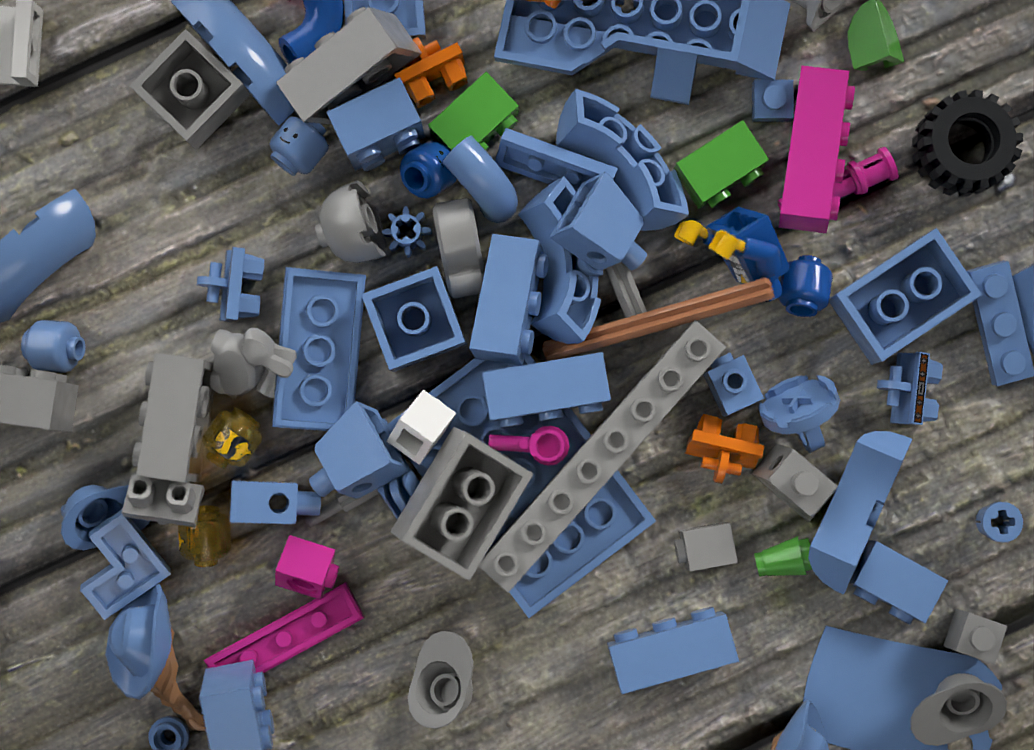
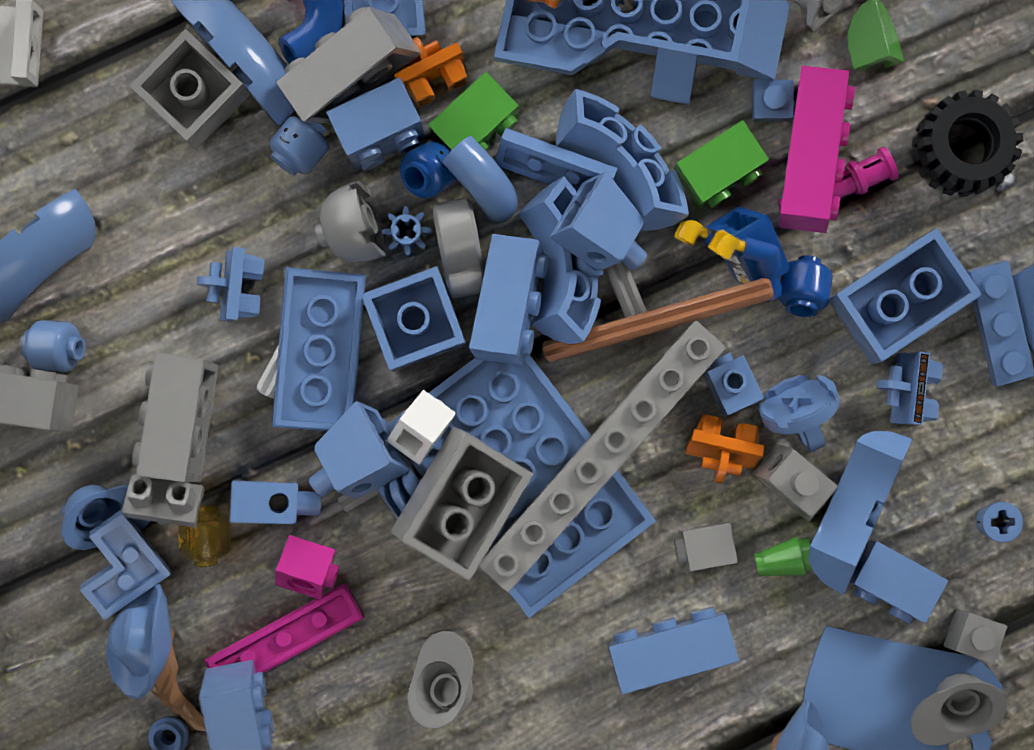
(232, 438): clear yellow head -> none
(242, 358): light grey animal -> none
(546, 389): medium blue brick -> none
(547, 444): dark pink plate -> none

